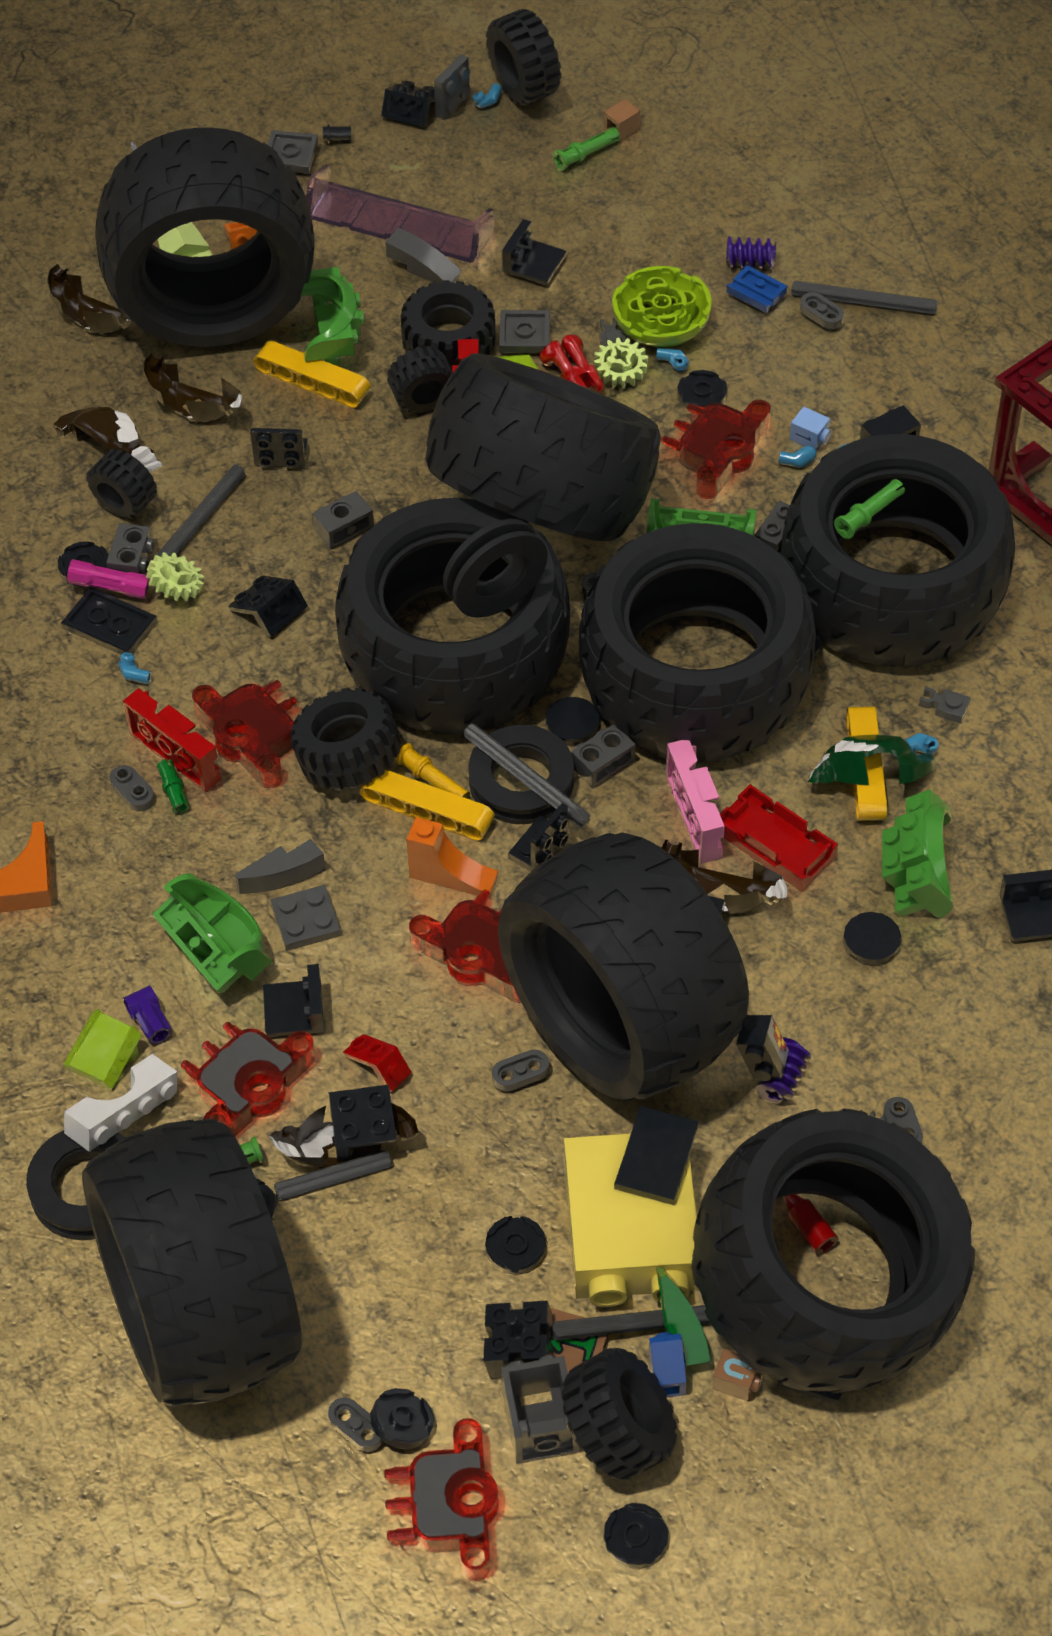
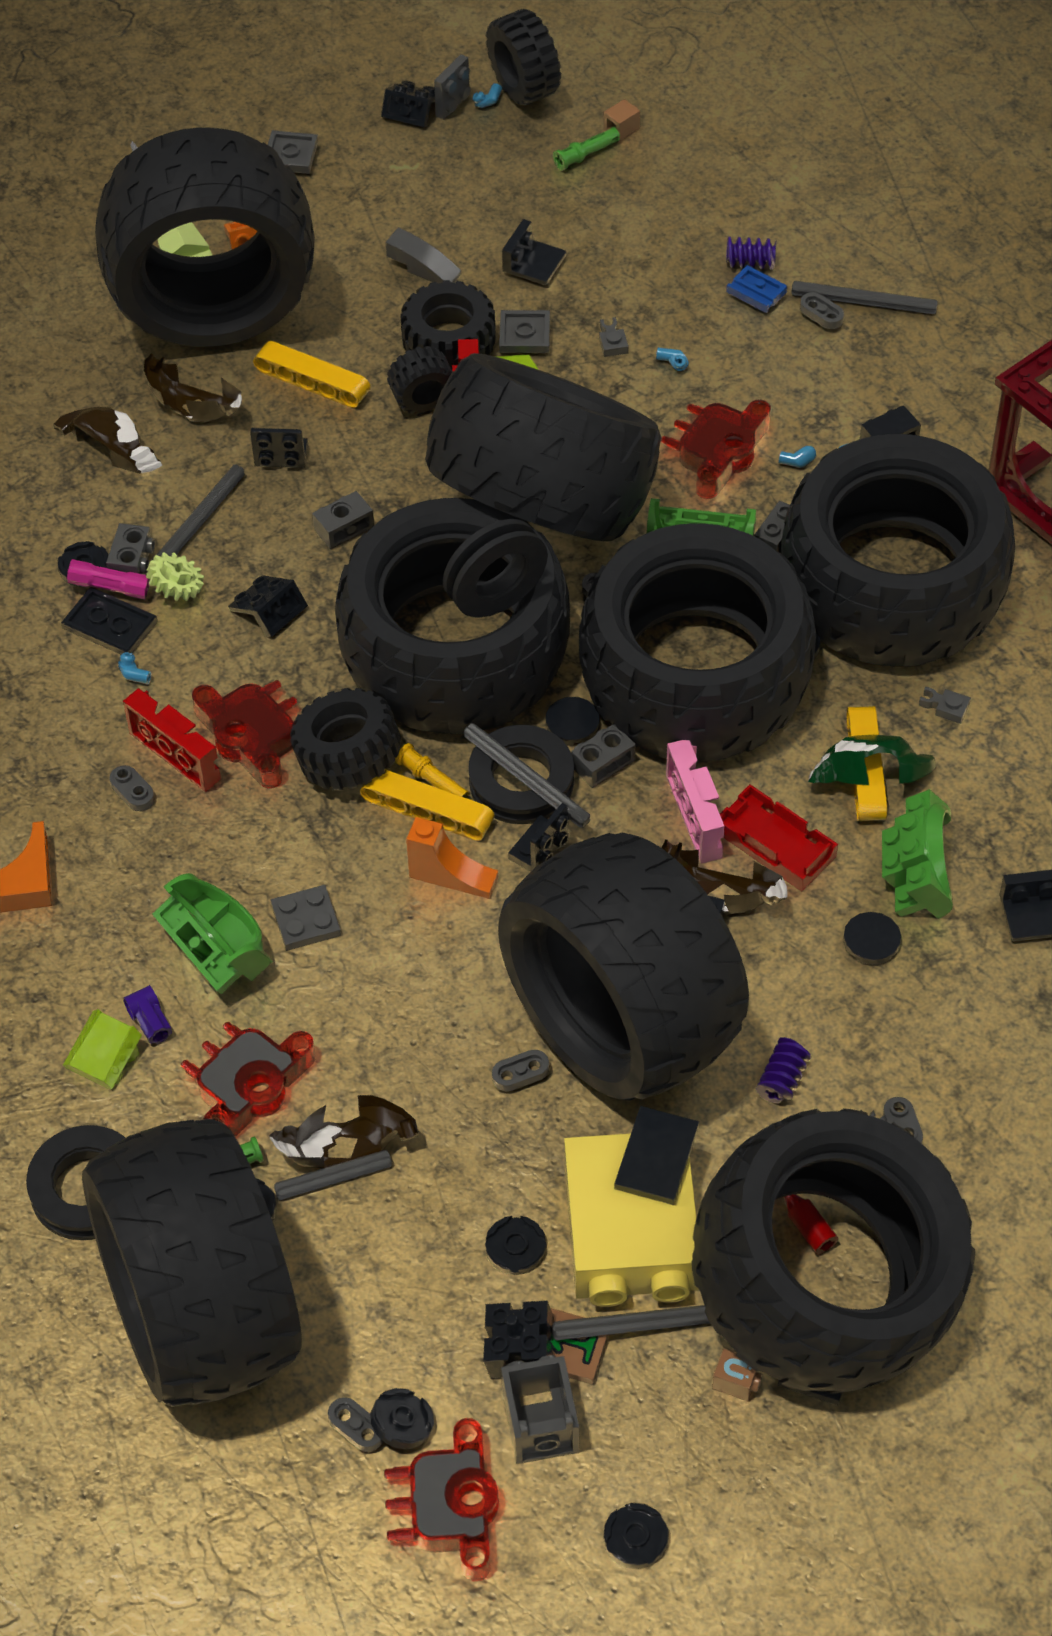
(70, 300): dark brown animal -> none
(95, 1121): white arch -> none
(121, 484): black tyre -> none
(173, 786): green pin -> none
(281, 869): dark grey slope -> none
(294, 1005): black bracket -> none
(336, 133): black pin -> none
(336, 322): bright green piece -> none
(361, 1118): black bracket -> none
(381, 217): piece -> none
(382, 1057): red bracket -> none
(465, 933): clear red piece -> none
(572, 347): red piece -> none
(619, 1413): black tyre -> none
(621, 362): yellowish green gear -> none
(667, 1363): blue slope -> none
(677, 307): lime brick -> none
(681, 1318): green slope -> none
(702, 389): black tile -> none
(762, 1047): black brick -> none
(810, 428): light blue brick -> none
(861, 514): bright green pin -> none
(923, 743): dark azure arm -> none

